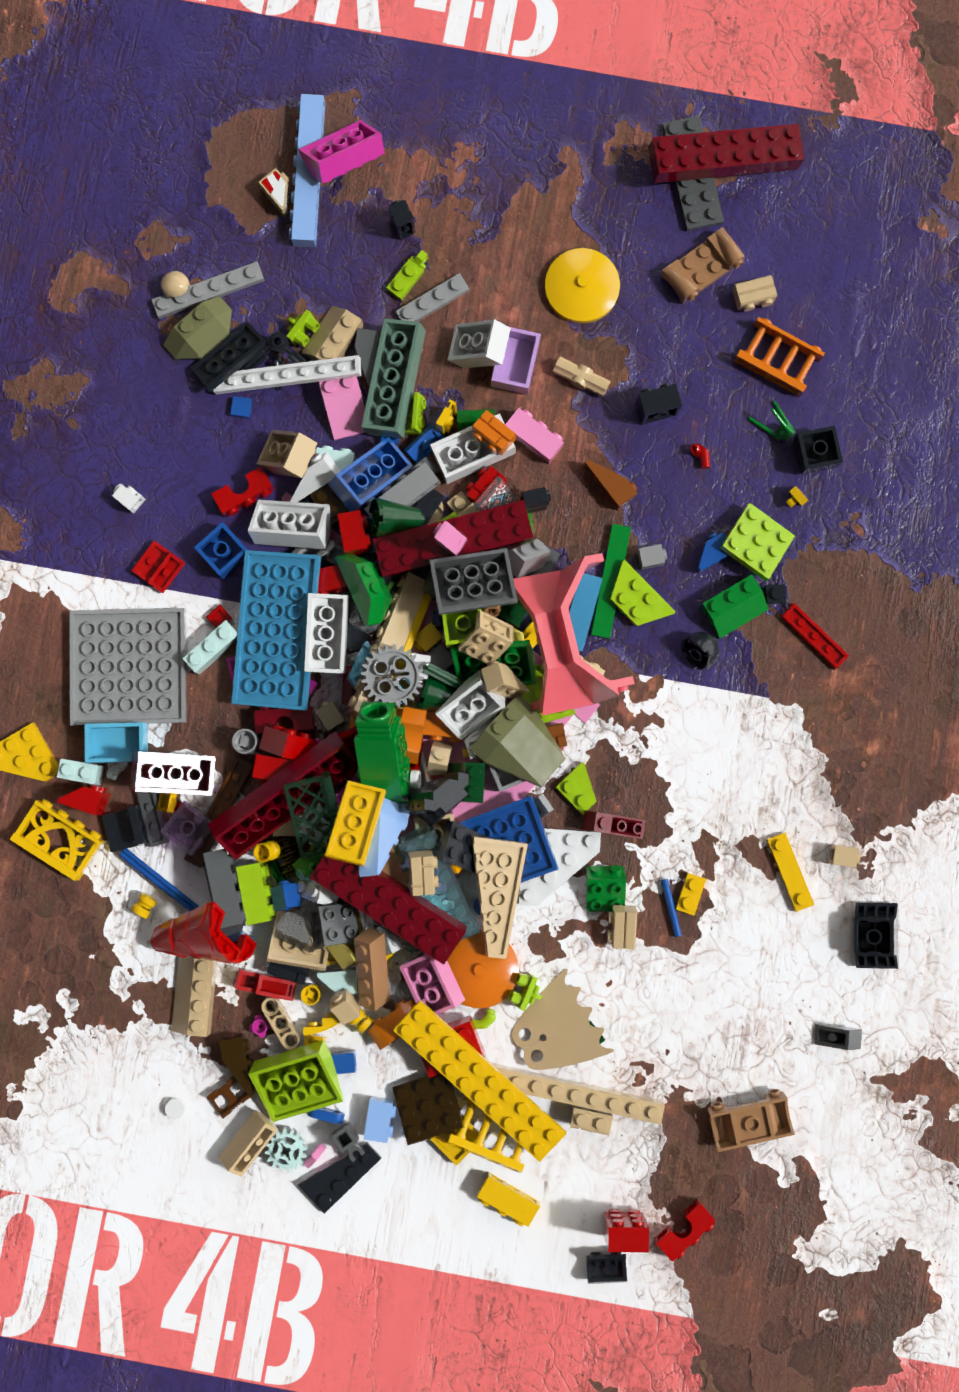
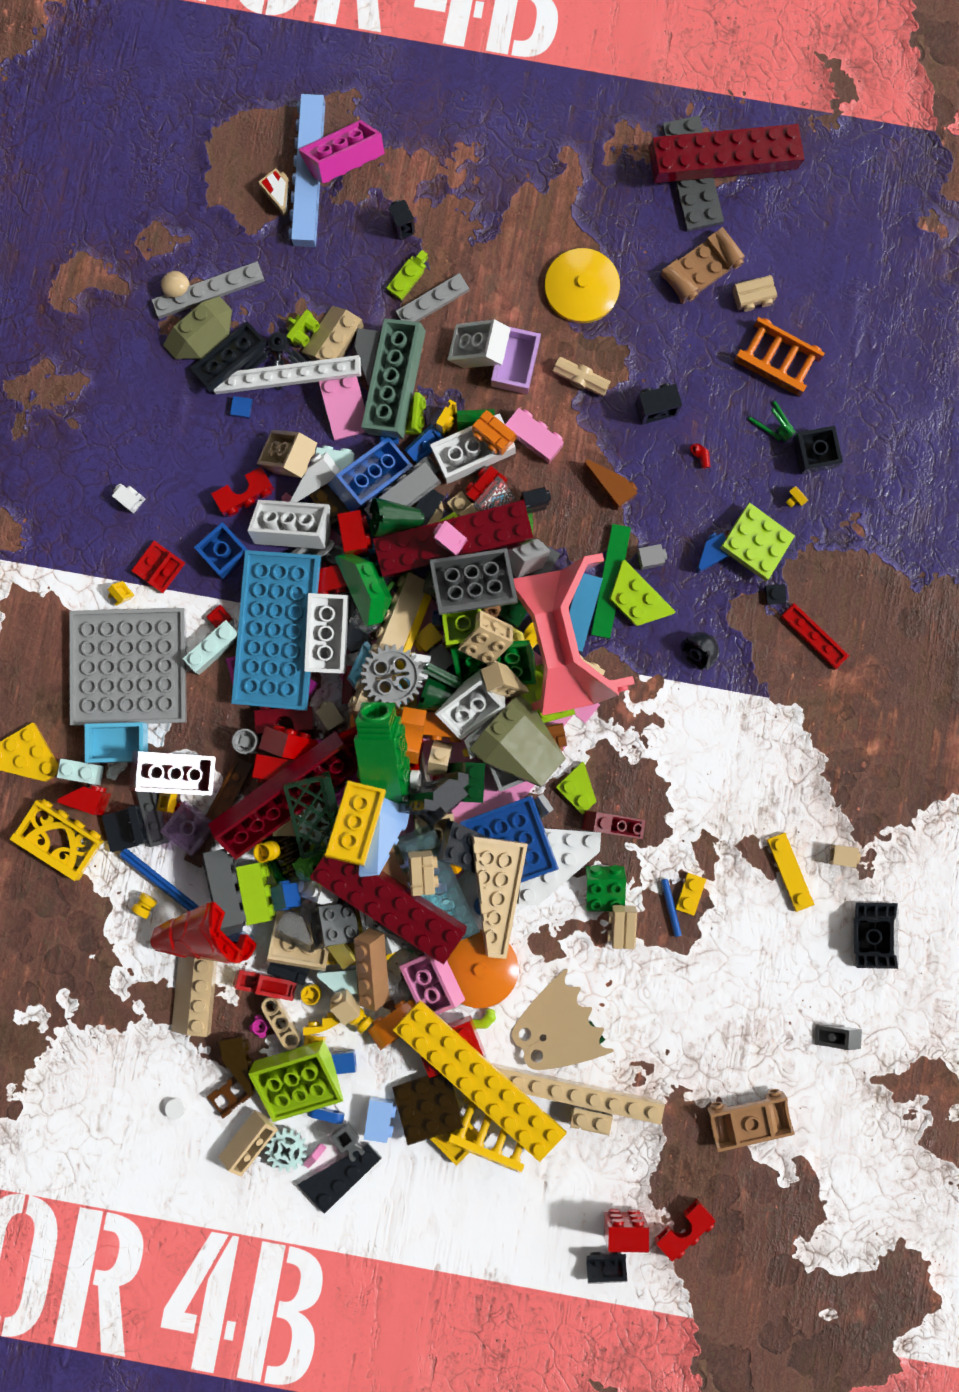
(120, 592): none -> yellow tile
(508, 1200): yellow brick -> none
(528, 992): lime hips -> none
(735, 606): green slope -> none

